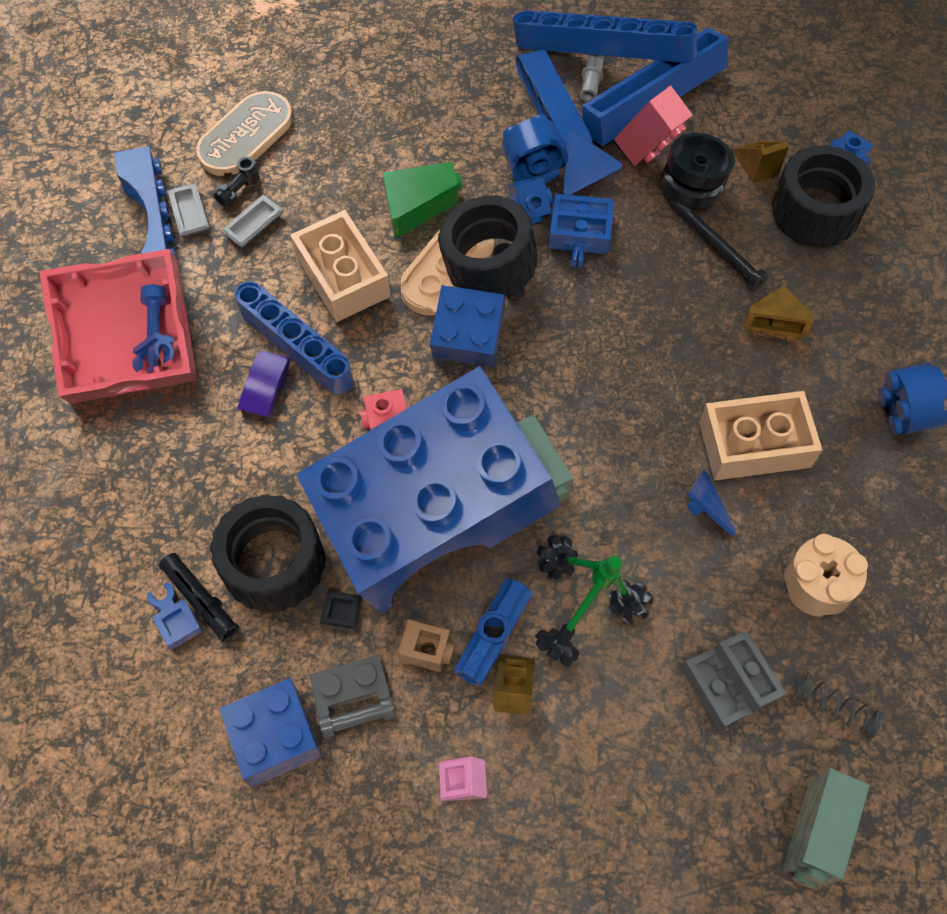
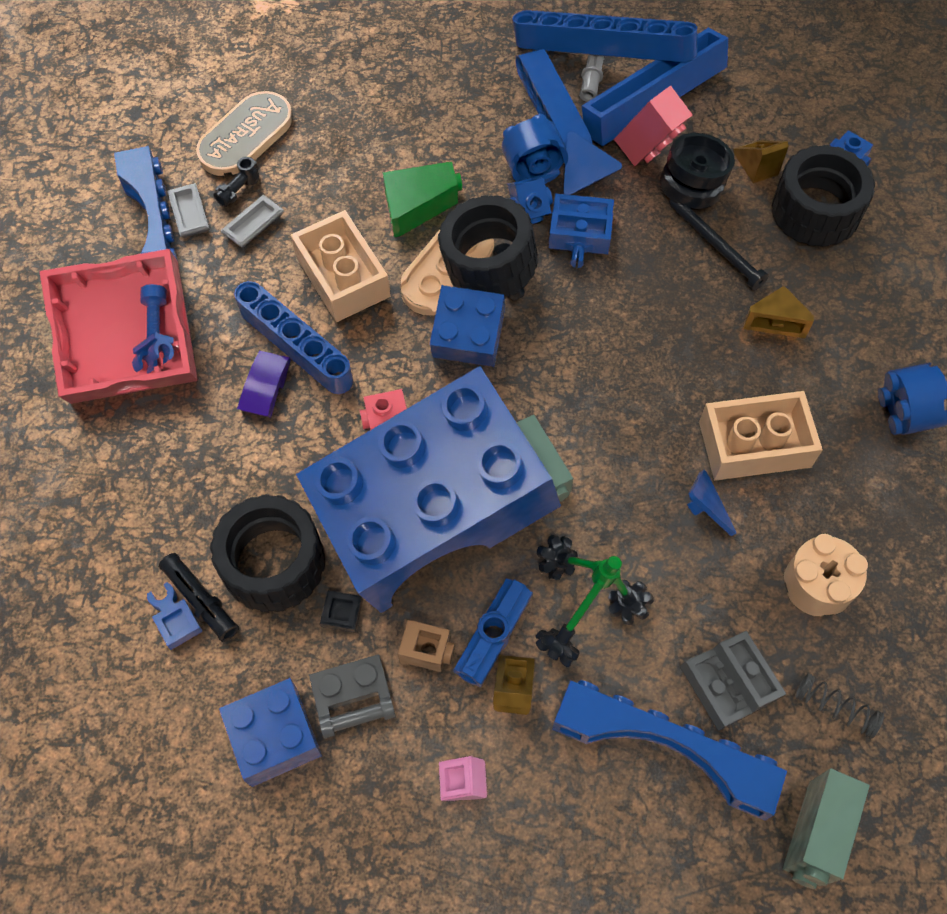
(743, 780): none -> blue arch

